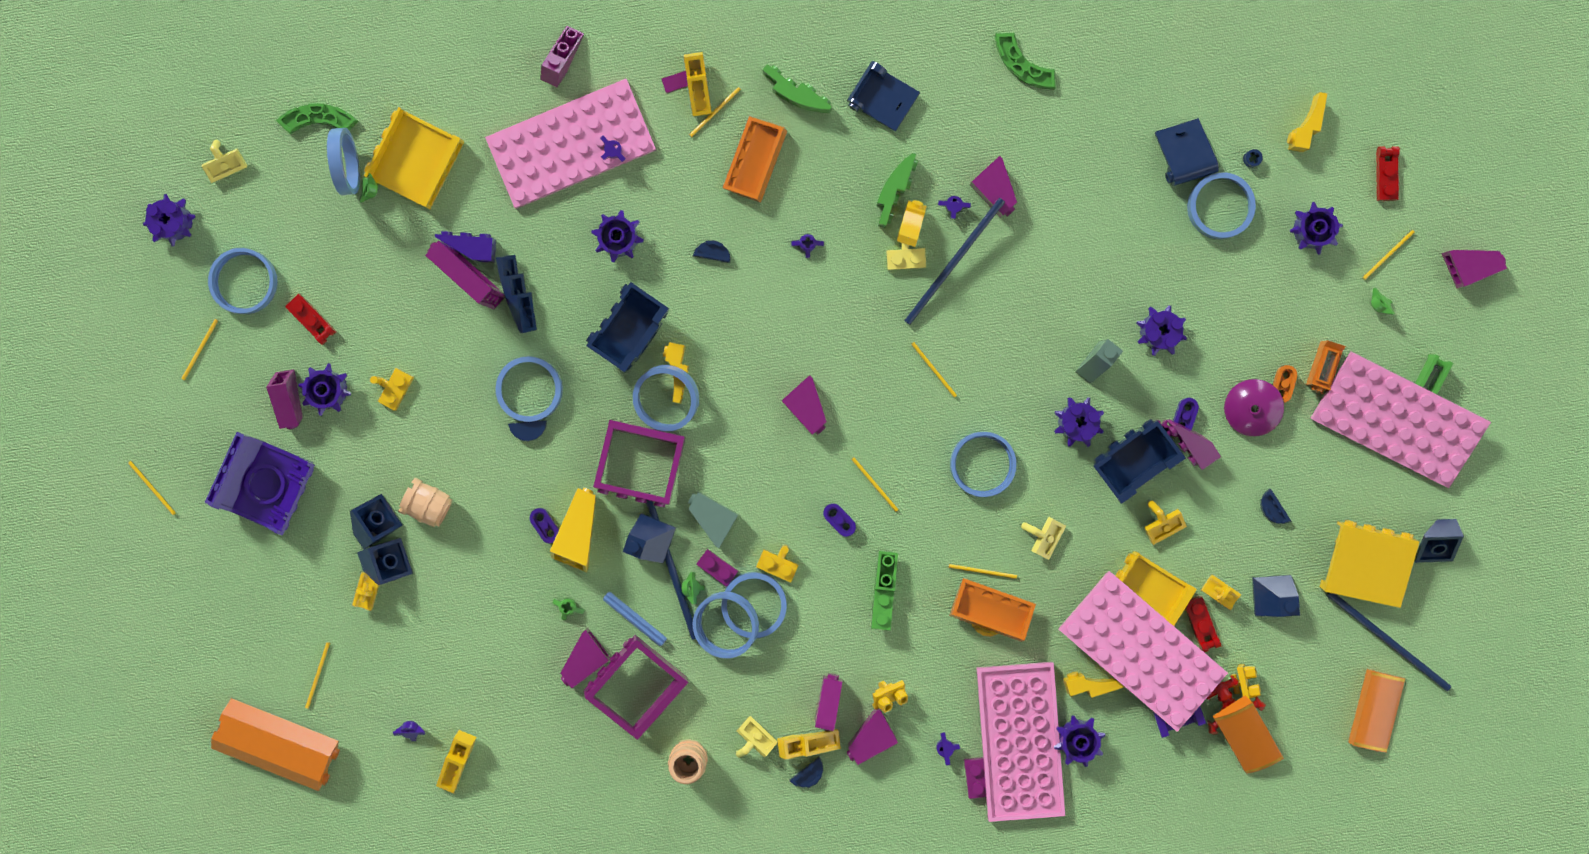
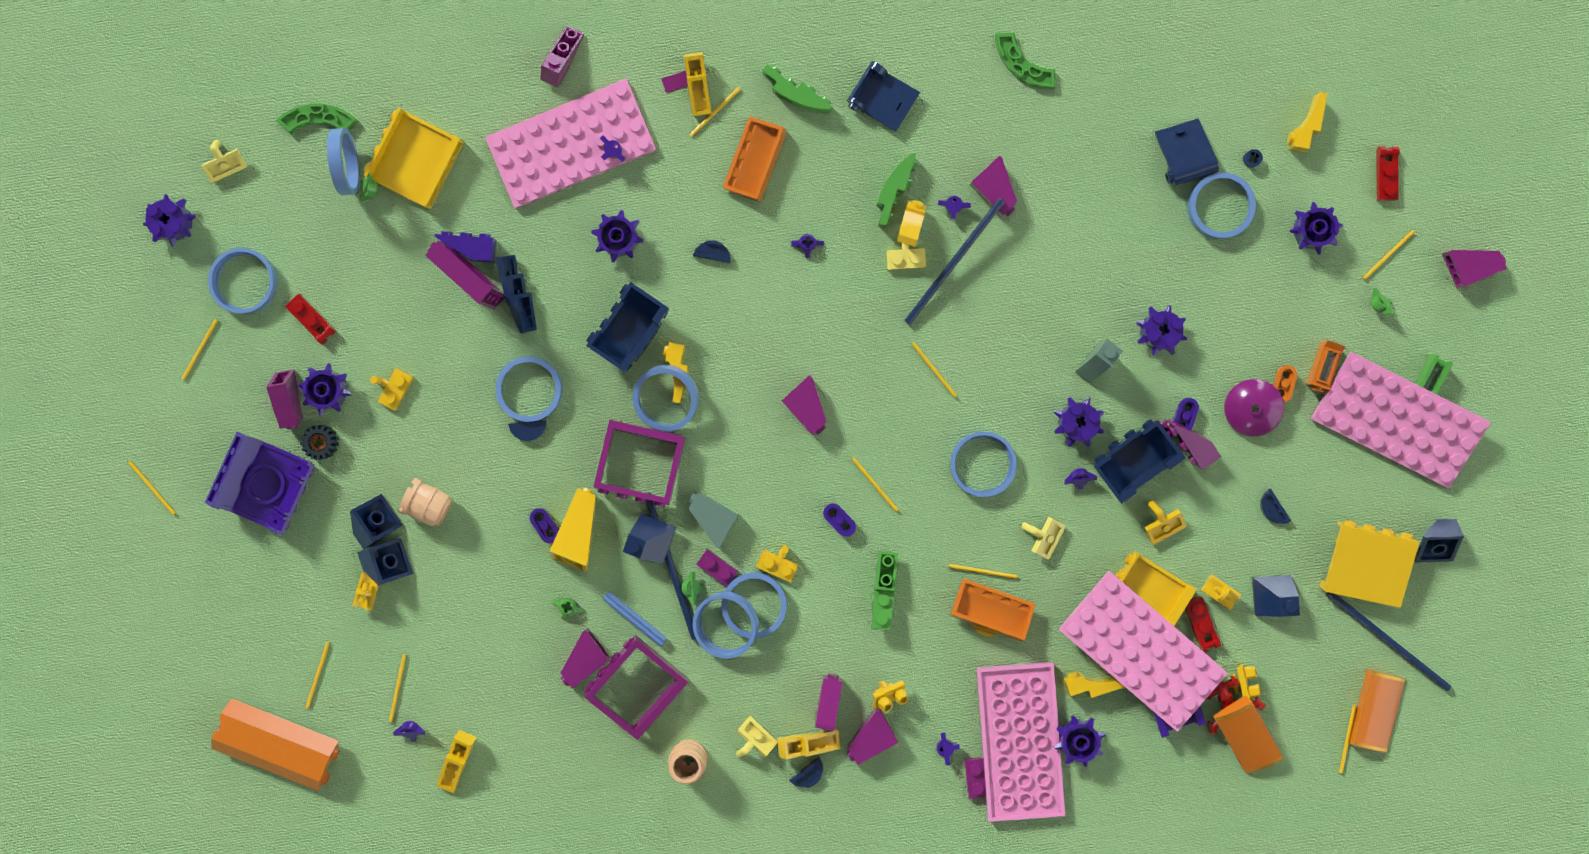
(313, 434): none -> black bush
(397, 688): none -> yellow axle
(1080, 477): none -> dark purple piece
(1347, 739): none -> yellow axle

